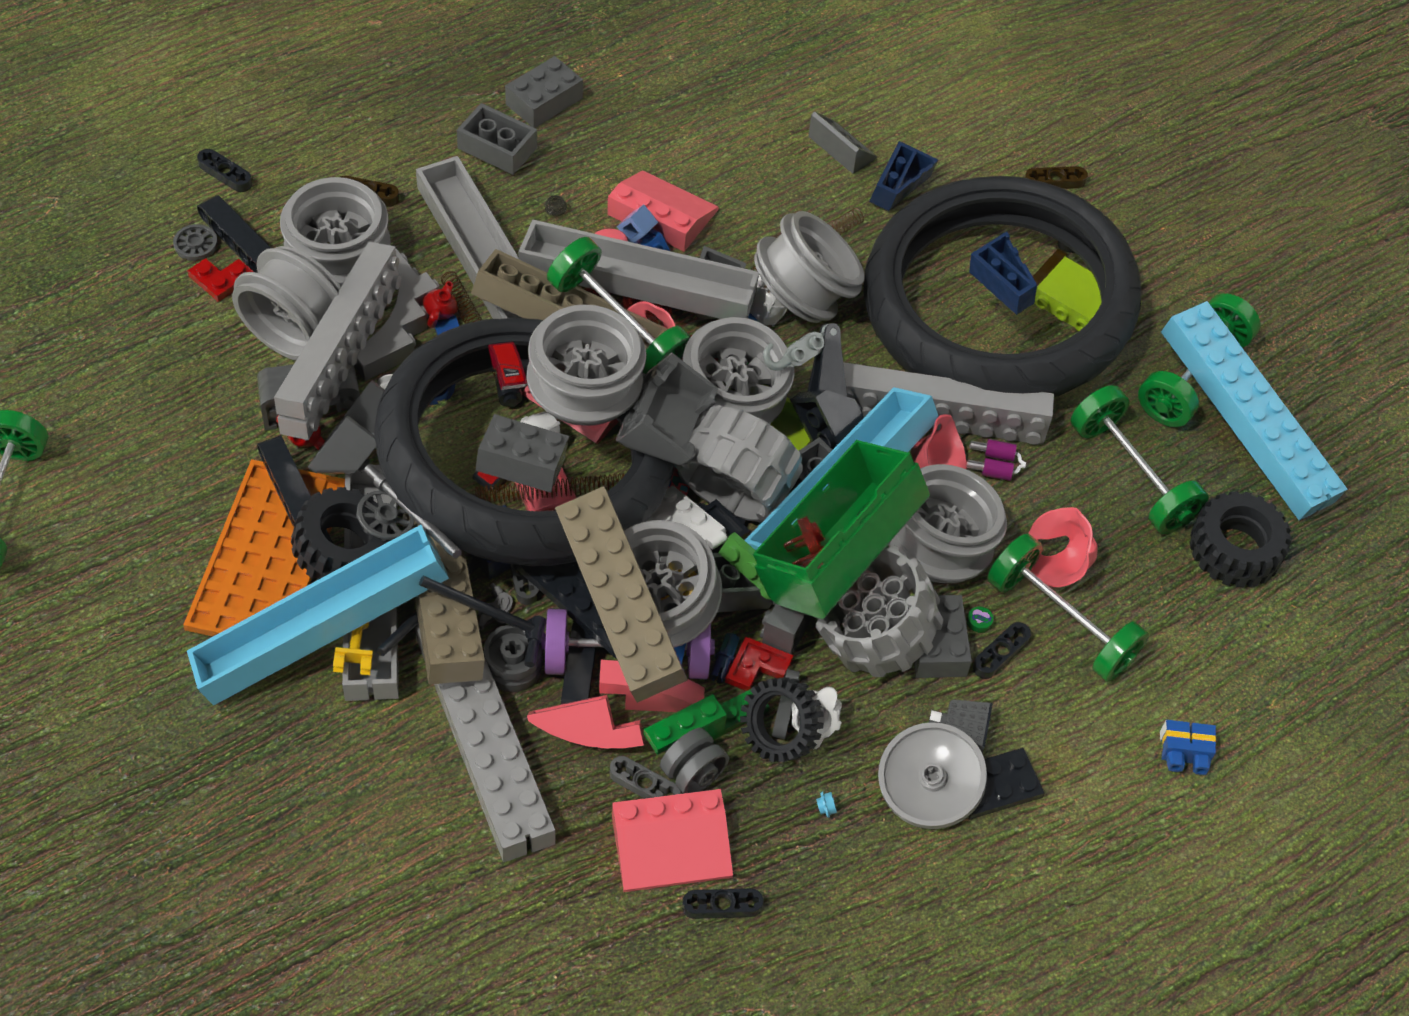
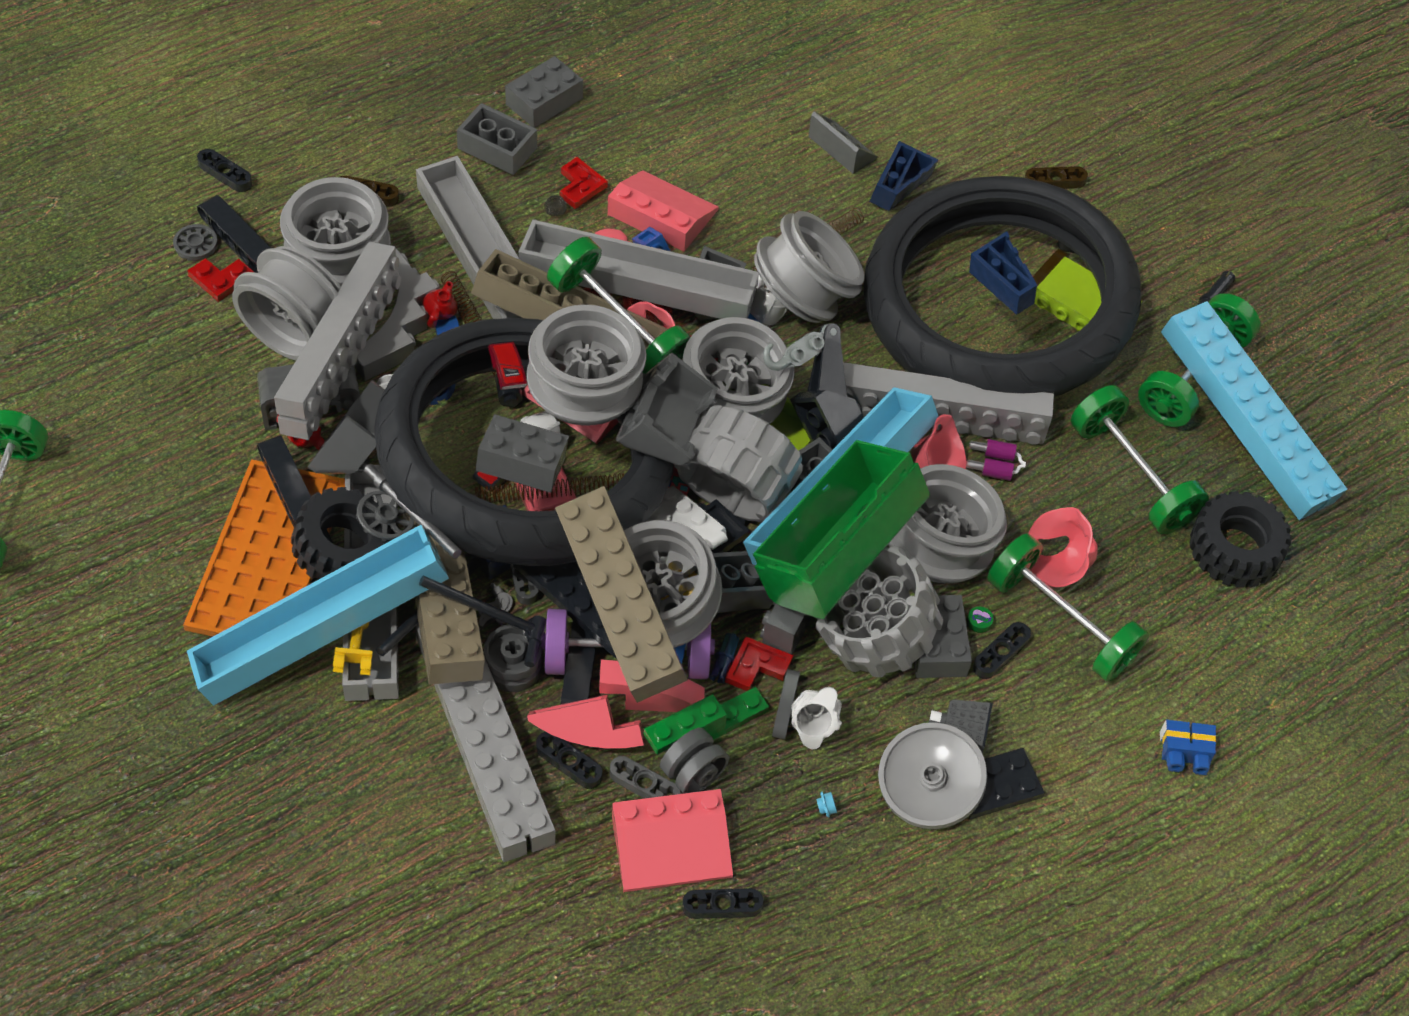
(570, 770): none -> black beam
(584, 185): none -> red plate
(637, 224): medium blue brick -> none
(741, 556): bright green plate -> none
(808, 719): black tyre -> none
(810, 537): clear red piece -> none
(1218, 287): none -> black pin

